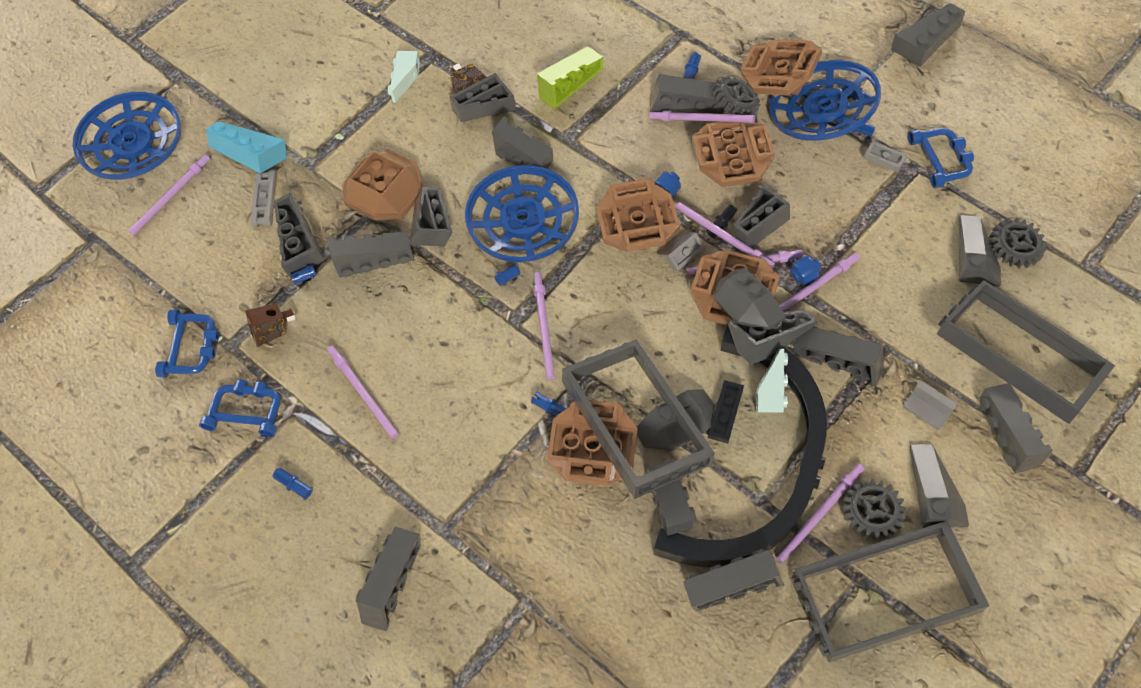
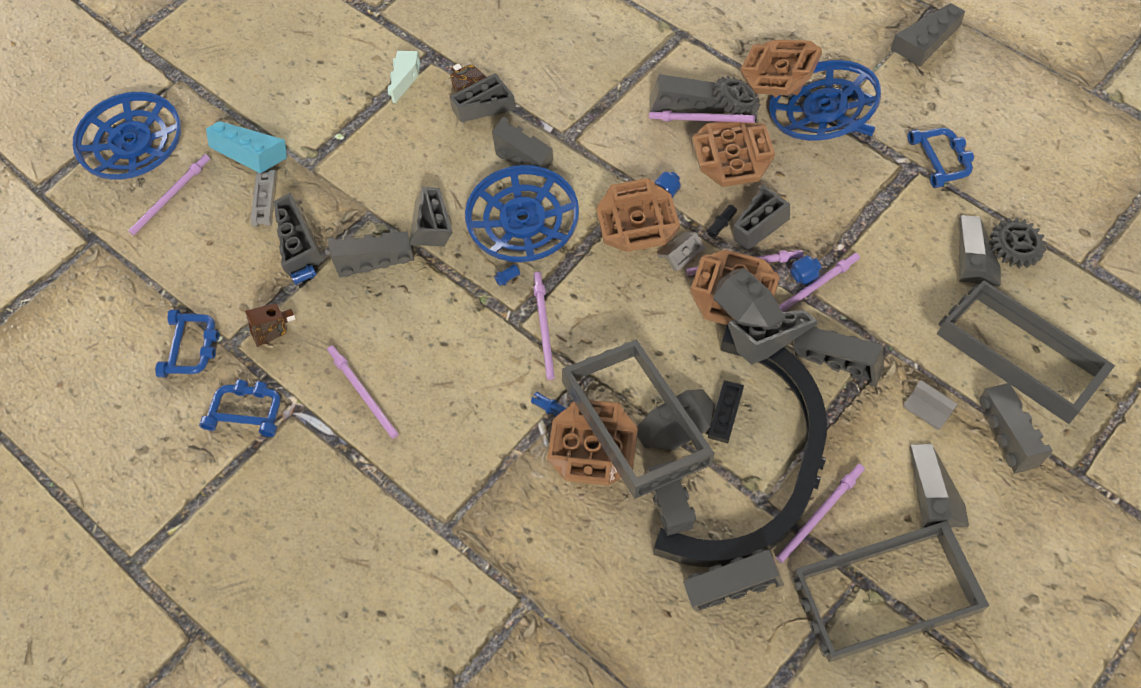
(292, 483): blue axle -> none
(383, 186): medium nougat piece -> none
(387, 577): dark grey wedge -> none
(568, 75): lime wedge -> none
(691, 67): blue axle -> none
(721, 233): lavender bar -> none
(770, 390): light aqua slope -> none
(883, 495): dark grey gear -> none
(885, 156): light grey plate -> none

